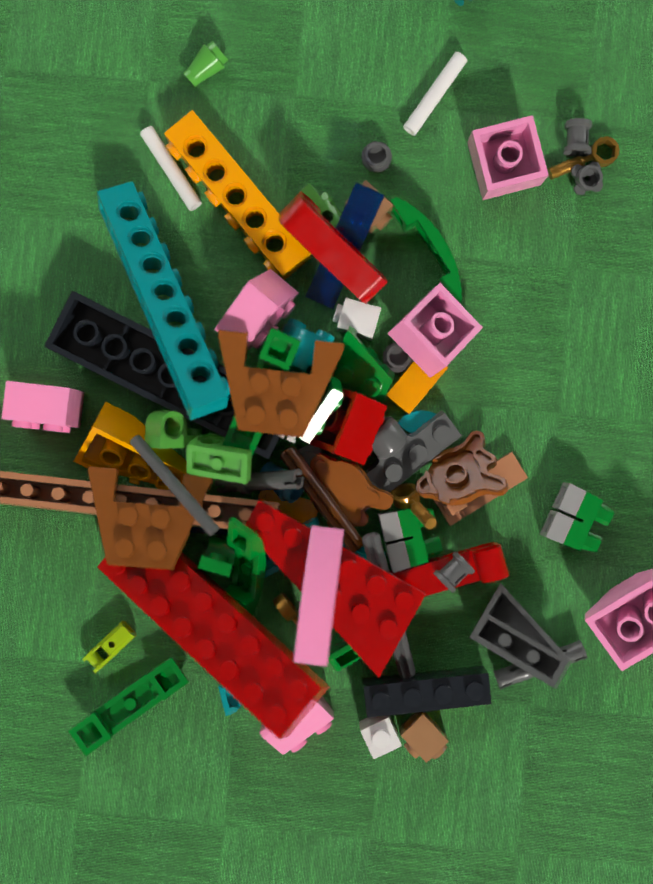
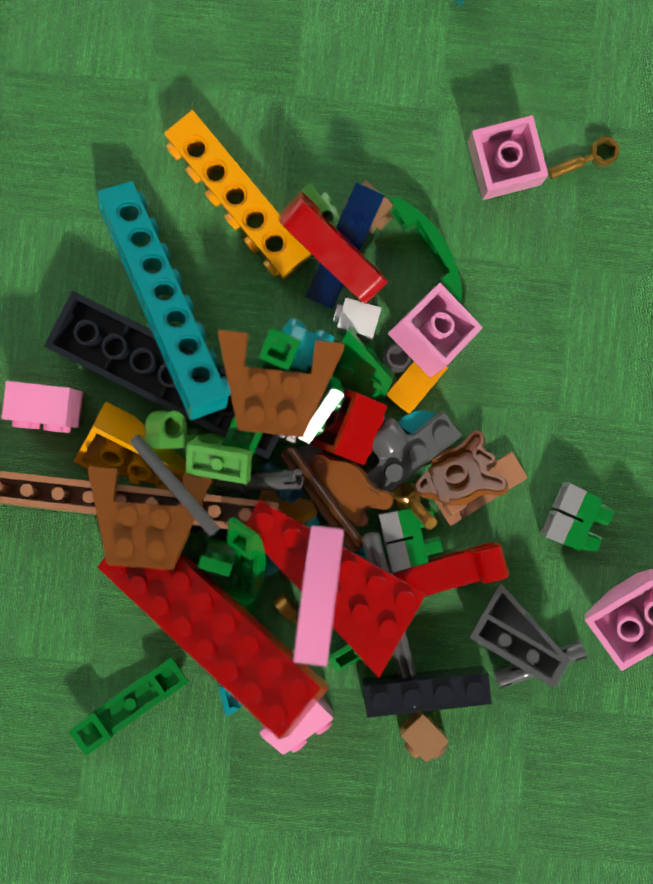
(112, 645): lime bar -> none
(170, 168): white piece -> none
(205, 64): bright green cone -> none
(259, 308): bright pink brick -> none
(376, 157): dark grey plate -> none
(379, 735): white brick -> none
(435, 93): white piece -> none
(454, 572): dark grey bush -> none
(577, 137): dark grey bush -> none
(595, 178): dark grey plate -> none

